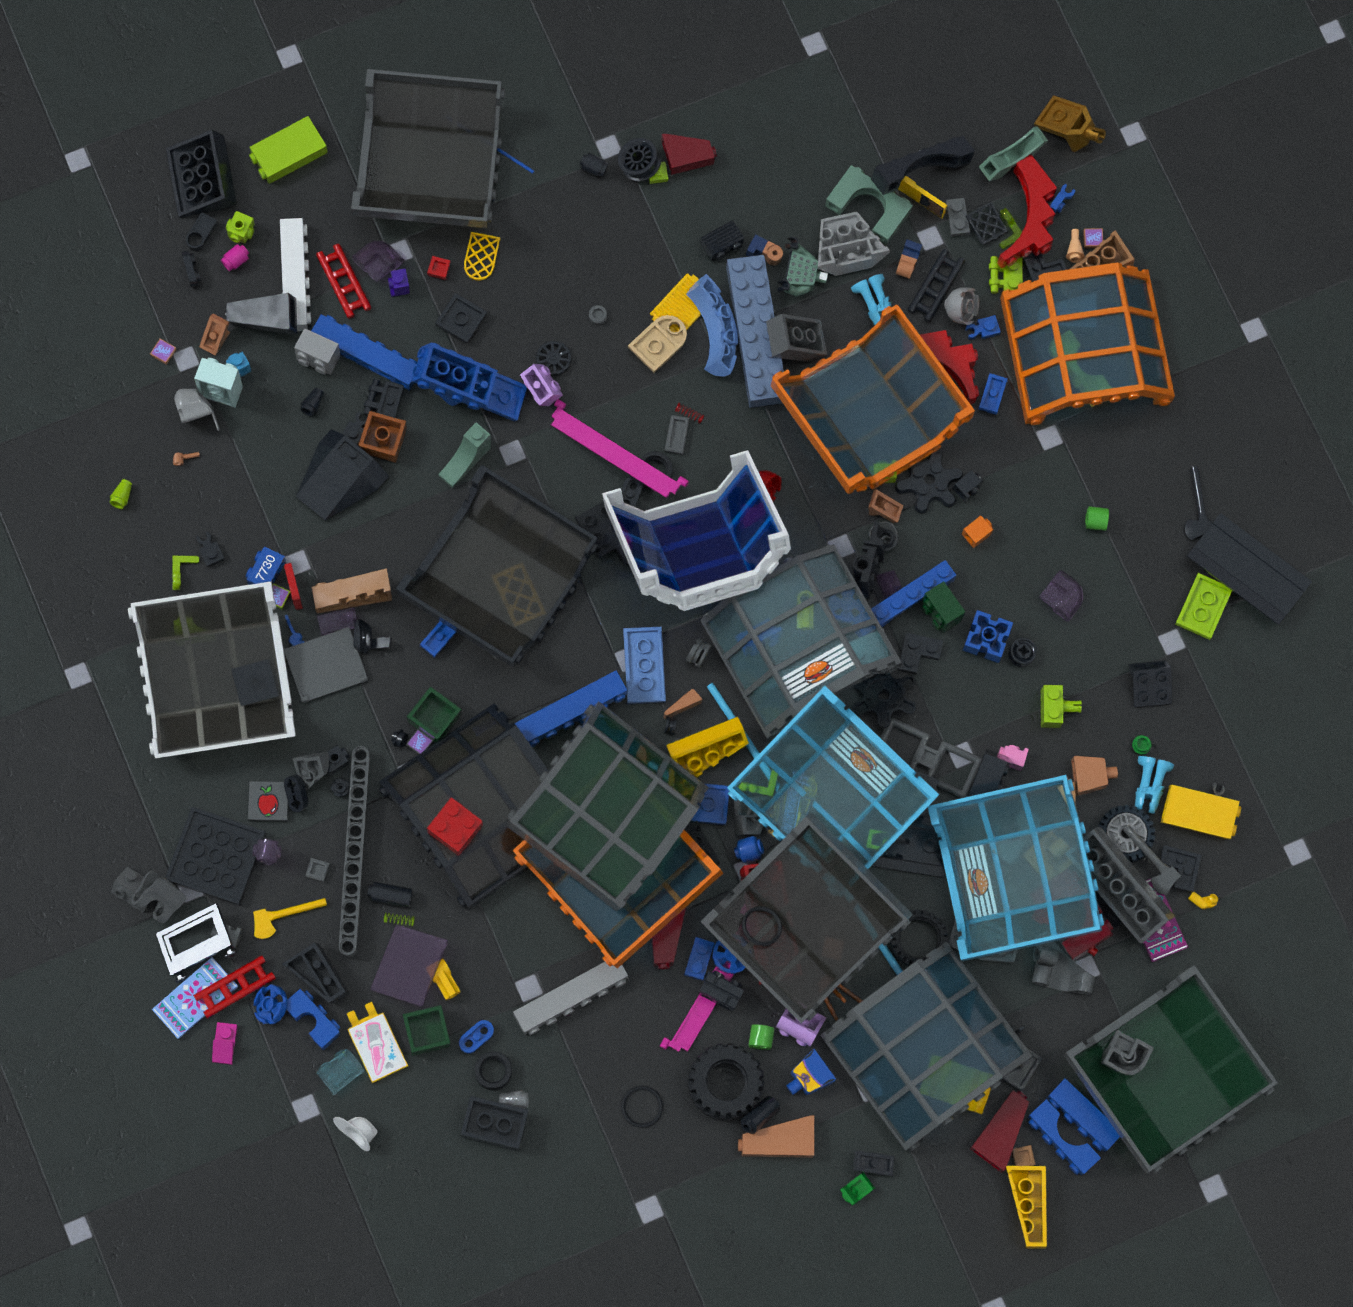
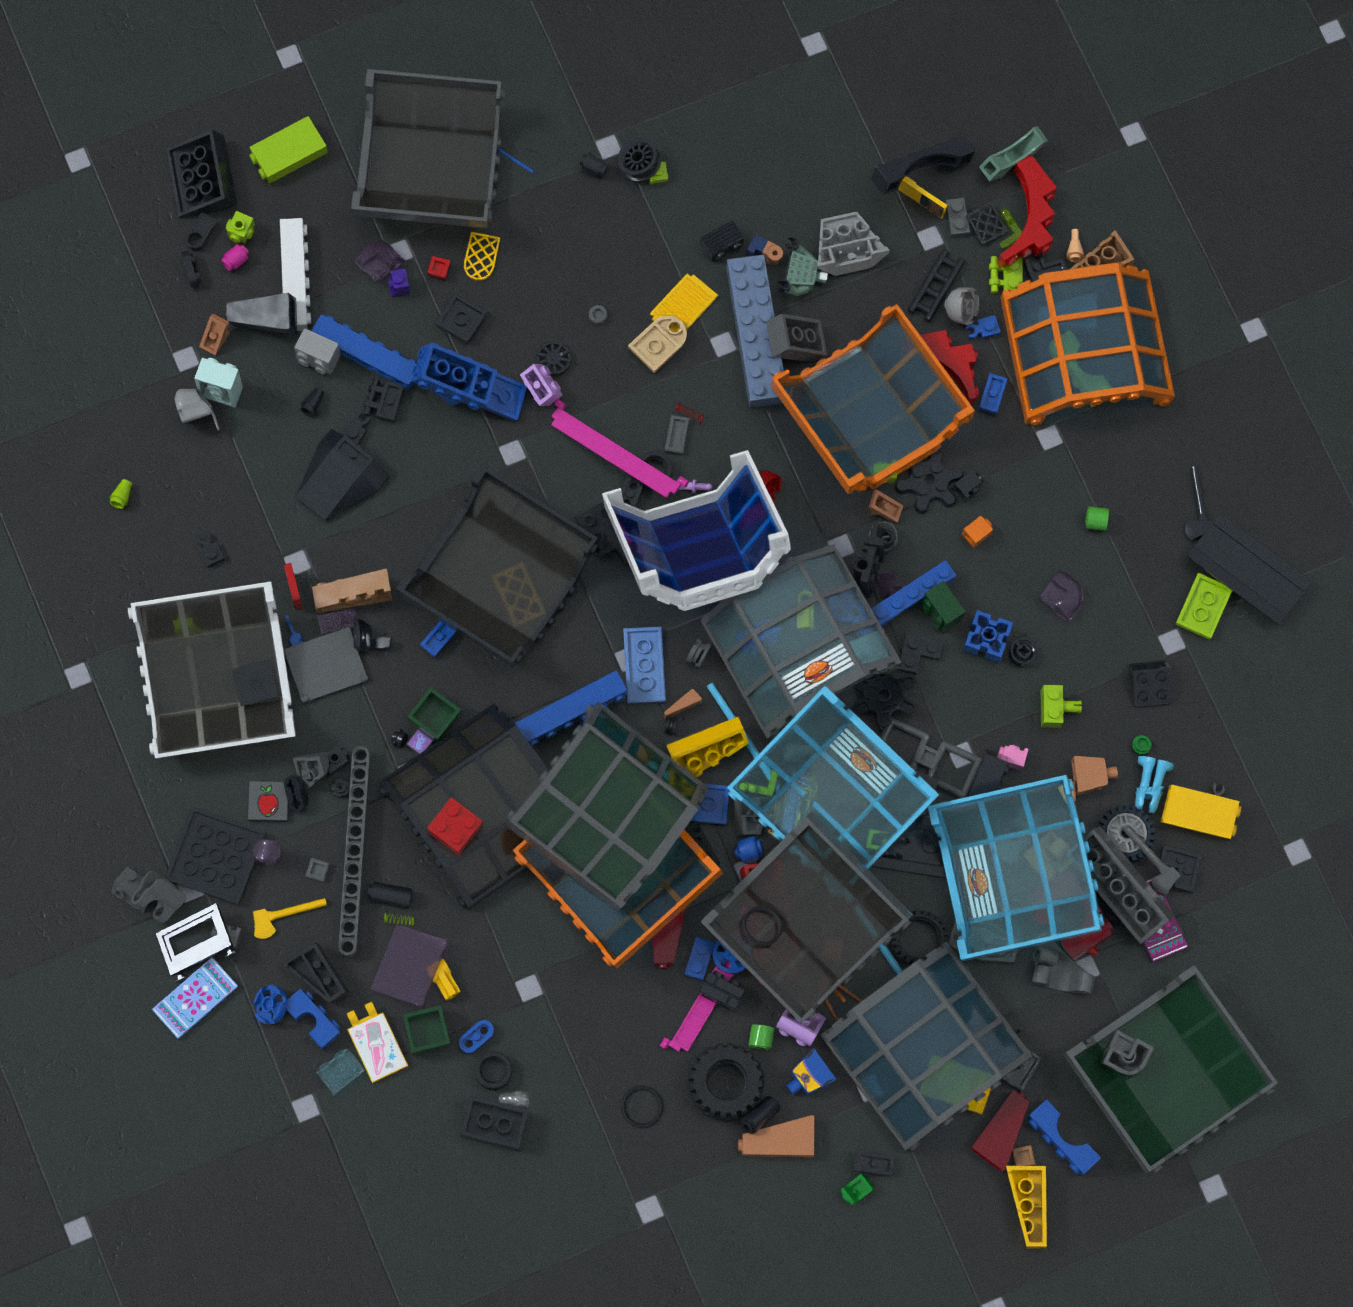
(163, 351): tile -> none
(176, 575): lime piece -> none
(178, 459): nougat hand -> none
(222, 985): red bar -> none
(224, 1043): dark pink slope -> none
(240, 361): dark azure brick -> none
(266, 568): blue brick -> none
(281, 595): tile -> none
(340, 292): red bar -> none
(357, 1129): white piece -> none
(383, 436): dark orange brick -> none
(473, 447): sand green arch -> none
(568, 996): light grey brick -> none
(687, 153): dark red slope -> none
(693, 486): none -> lavender piece
(719, 324): medium blue brick -> none
(857, 183): sand green arch -> none
(863, 288): medium azure piece -> none
(908, 258): leg -> none
(1058, 203): blue plate -> none
(1069, 121): pearl gold plate -> none
(1084, 1115): blue brick -> none
(1092, 237): tile -> none
(1204, 902): yellow arm -> none

